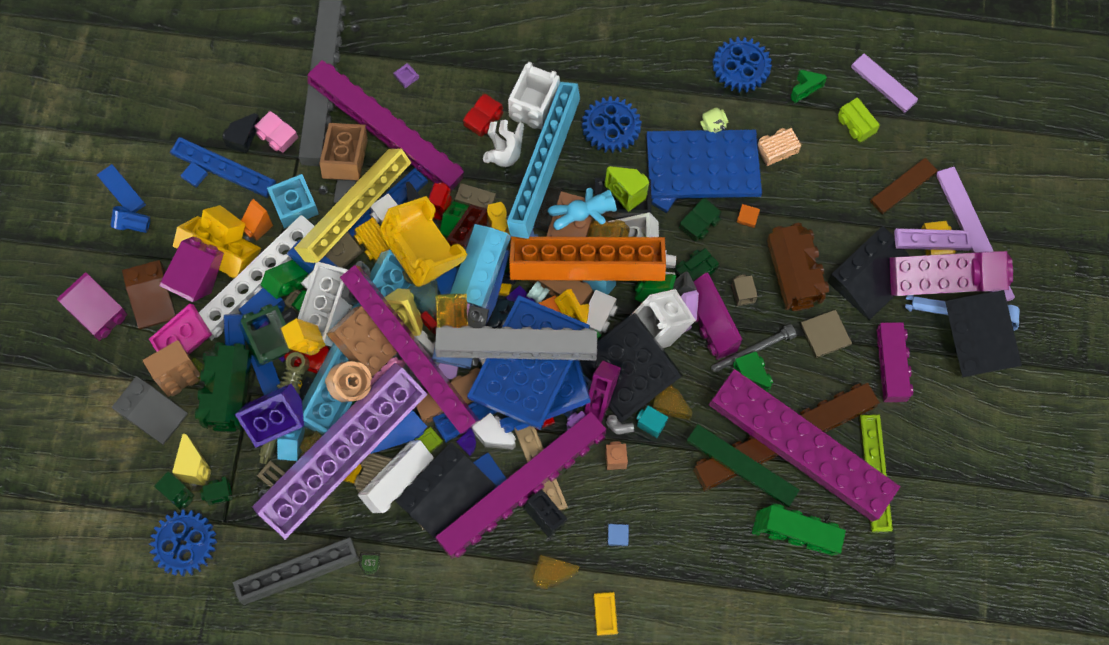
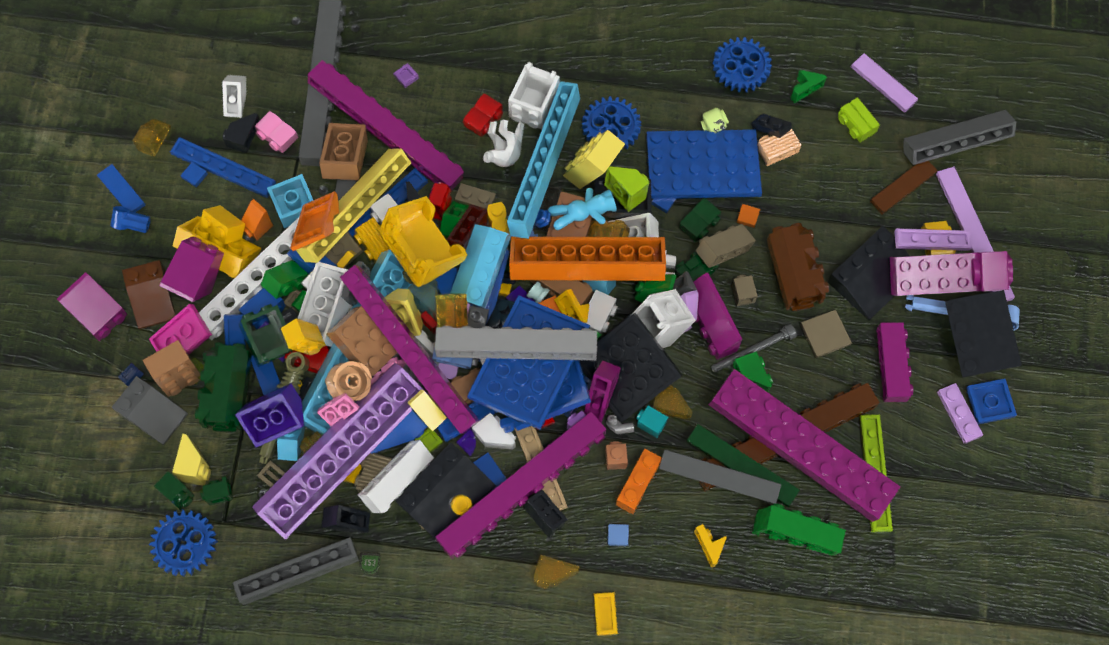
(129, 374): none -> dark blue plate
(151, 136): none -> clear yellow slope
(234, 95): none -> white slope
(315, 221): none -> orange slope
(337, 408): none -> bright pink slope
(345, 519): none -> black slope
(346, 259): none -> yellow tile
(427, 410): none -> light yellow tile
(461, 504): none -> yellow tile
(543, 218): none -> blue plate
(593, 159): none -> light yellow brick
(638, 481): none -> orange arch
(711, 549): none -> yellow slope
(720, 476): none -> dark grey tile
(725, 245): none -> dark tan brick
(771, 125): none -> black plate
(959, 137): none -> dark grey brick
(960, 413): none -> lavender plate
(991, 401): none -> blue plate

